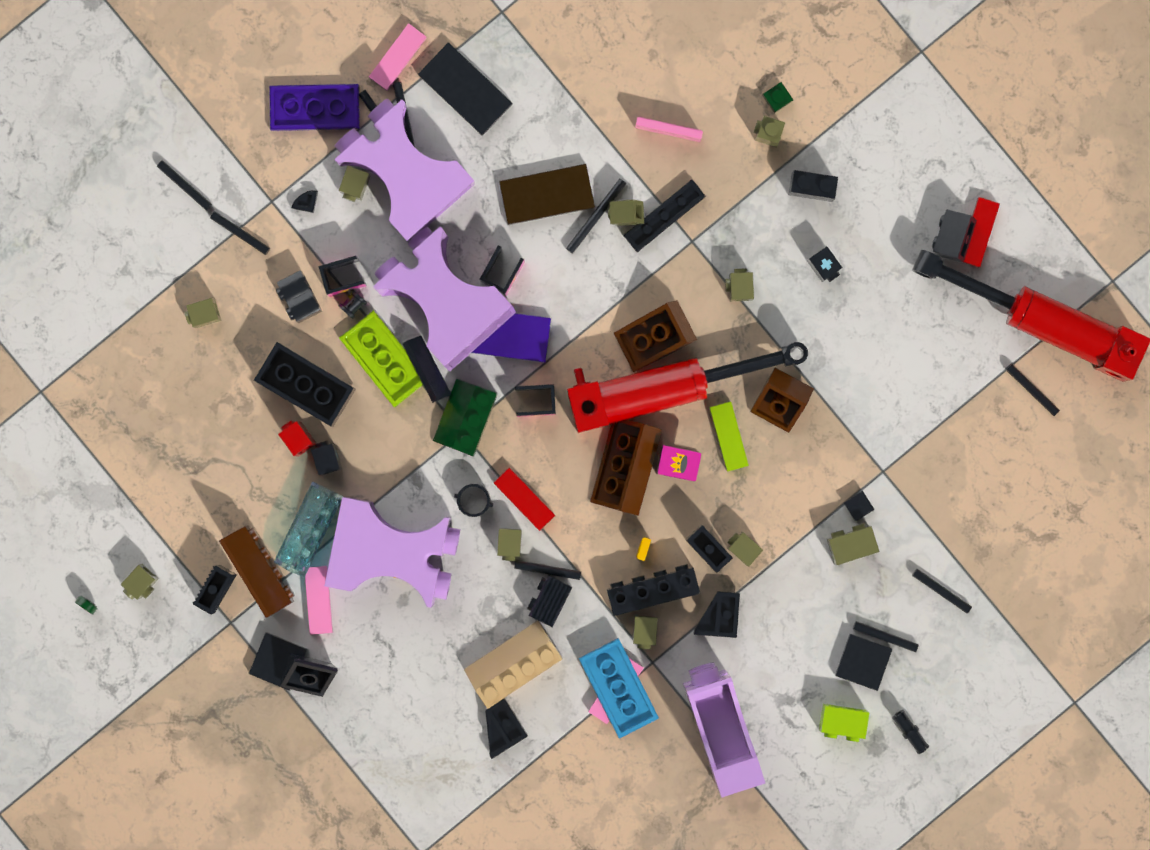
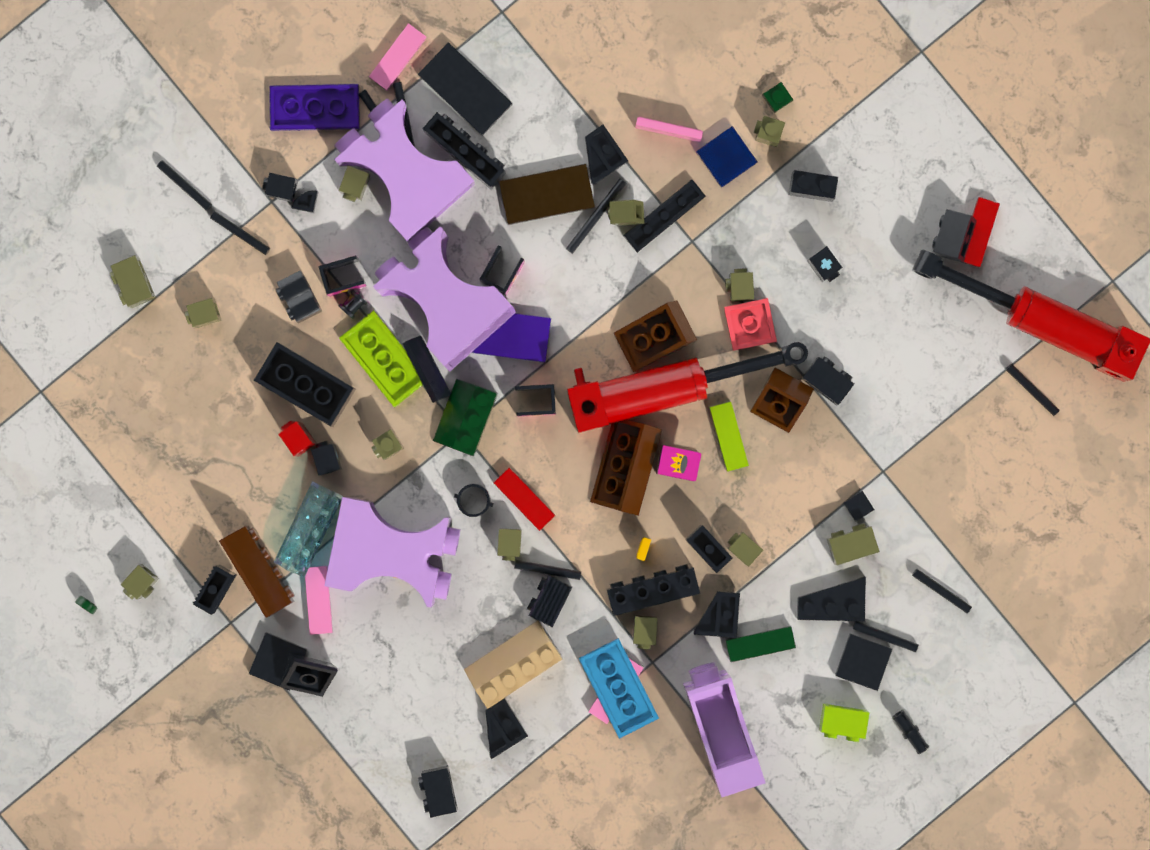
(132, 282): none -> olive brick
(280, 187): none -> black brick
(387, 445): none -> olive brick
(438, 791): none -> black brick
(463, 150): none -> black brick
(603, 154): none -> black wing
(726, 157): none -> clear blue tile
(750, 324): none -> coral tile
(760, 644): none -> dark green tile
(827, 380): none -> black brick
(835, 603): none -> black wing

